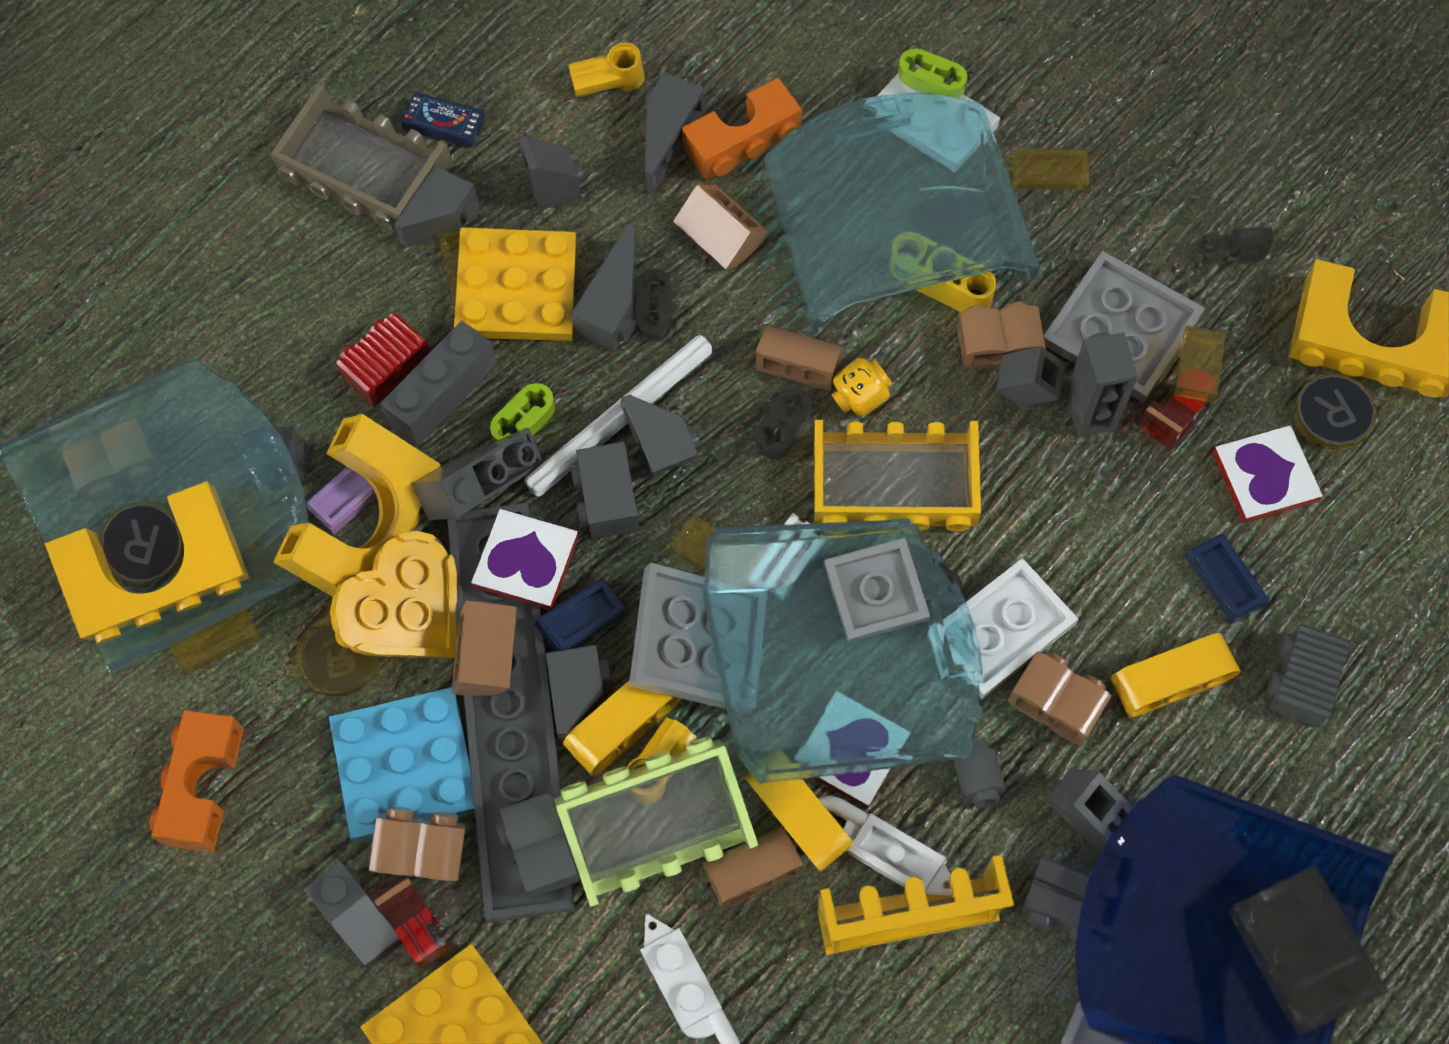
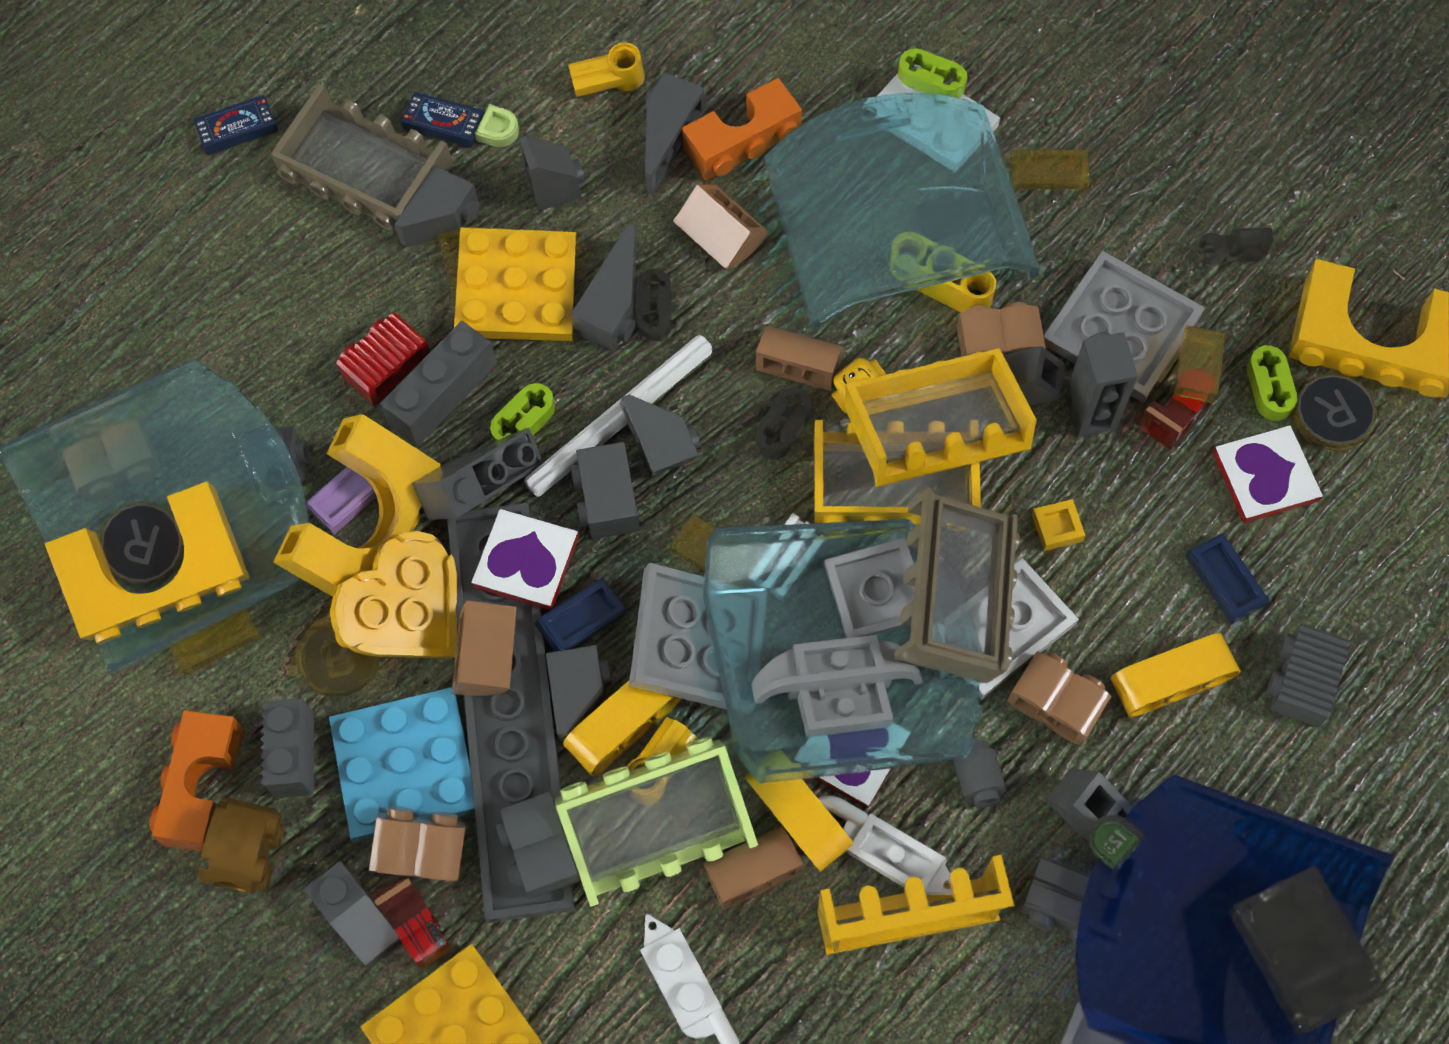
(235, 124): none -> dark blue tile
(240, 846): none -> pearl gold brick
(288, 748): none -> dark grey brick
(497, 127): none -> yellowish green tile
(837, 683): none -> light grey plate
(939, 416): none -> window
(960, 588): none -> window
(1058, 525): none -> yellow tile
(1114, 840): none -> clear smoke tile
(1279, 380): none -> lime beam

